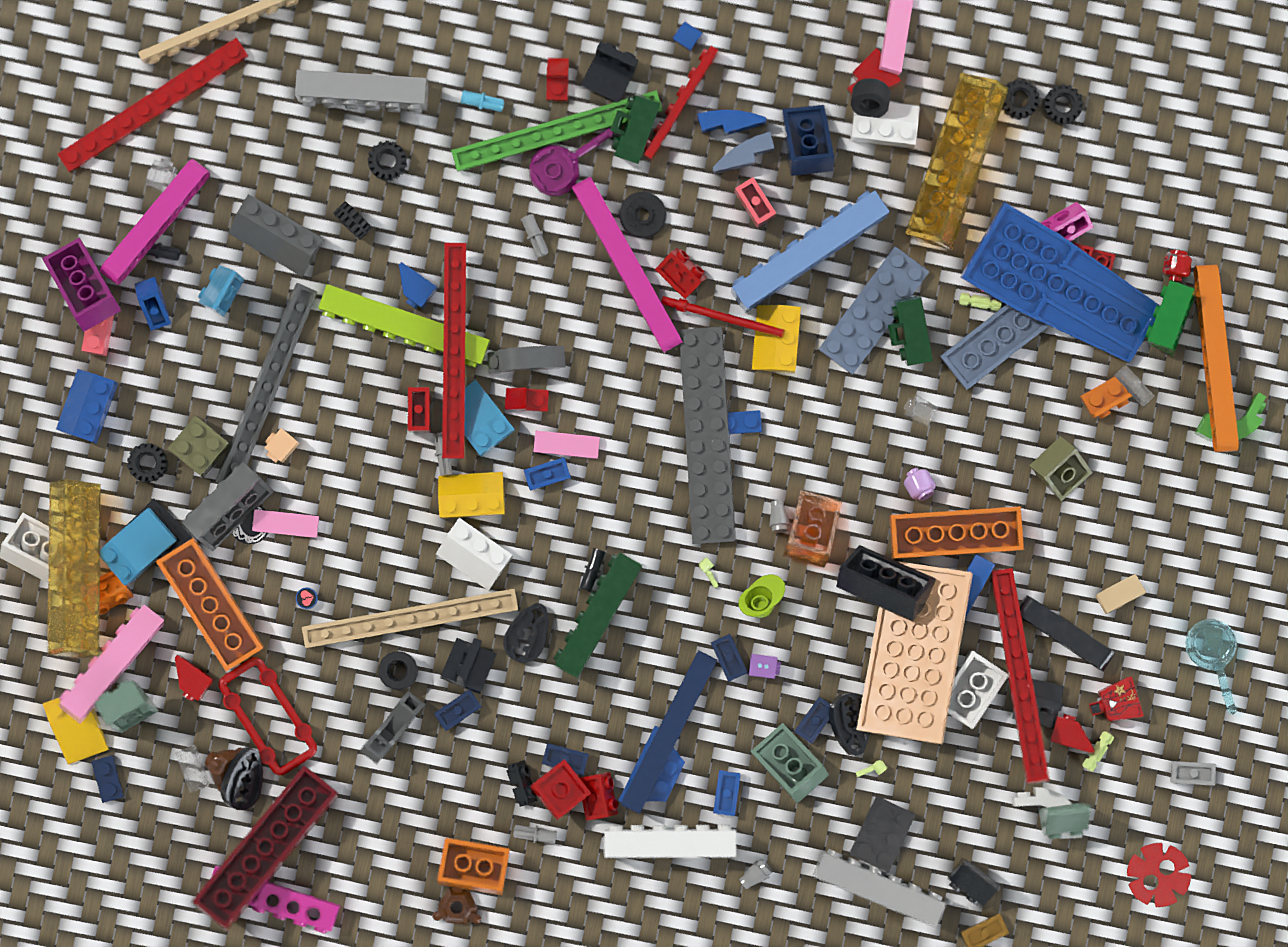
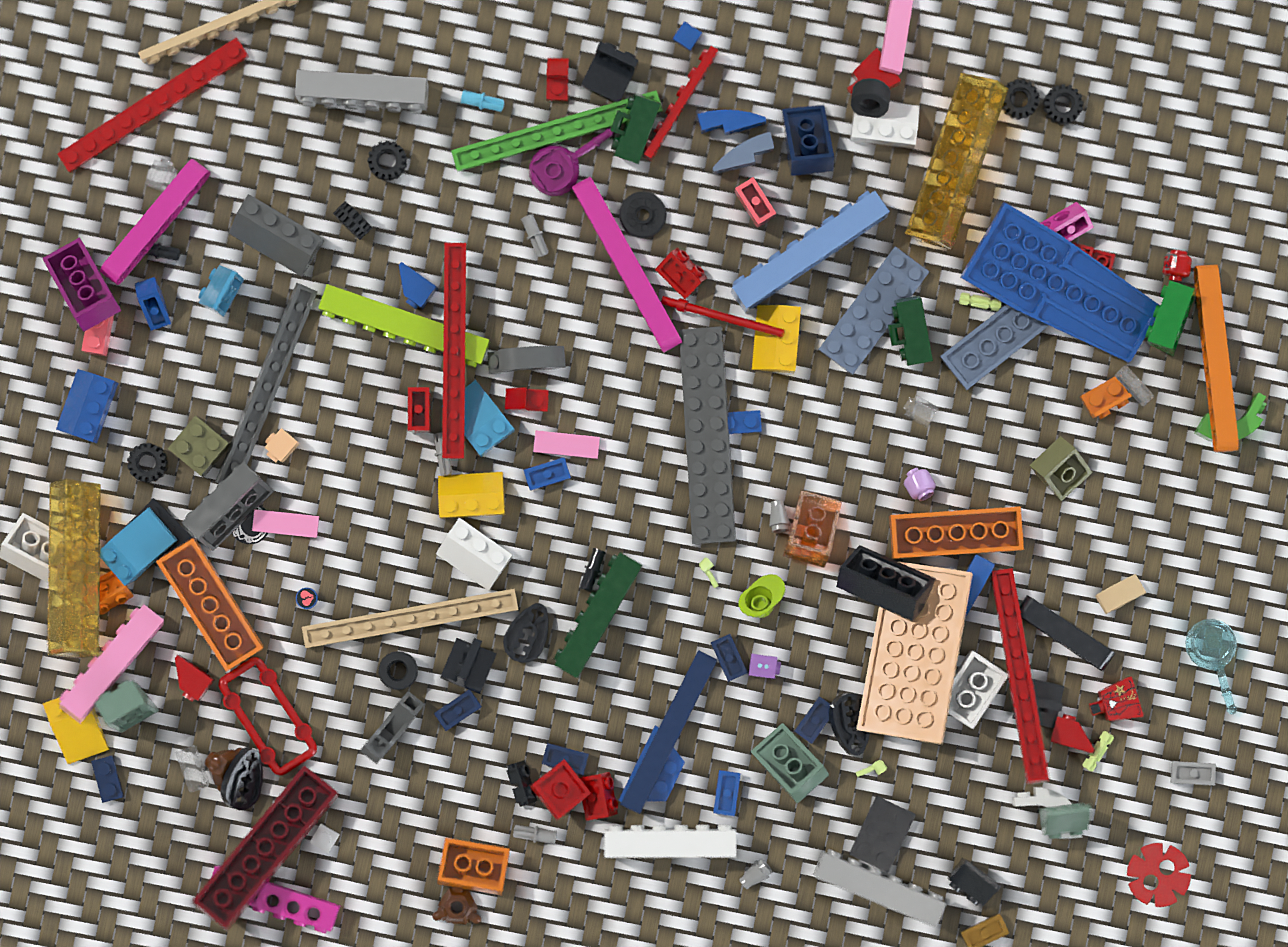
(324, 838): none -> white plate

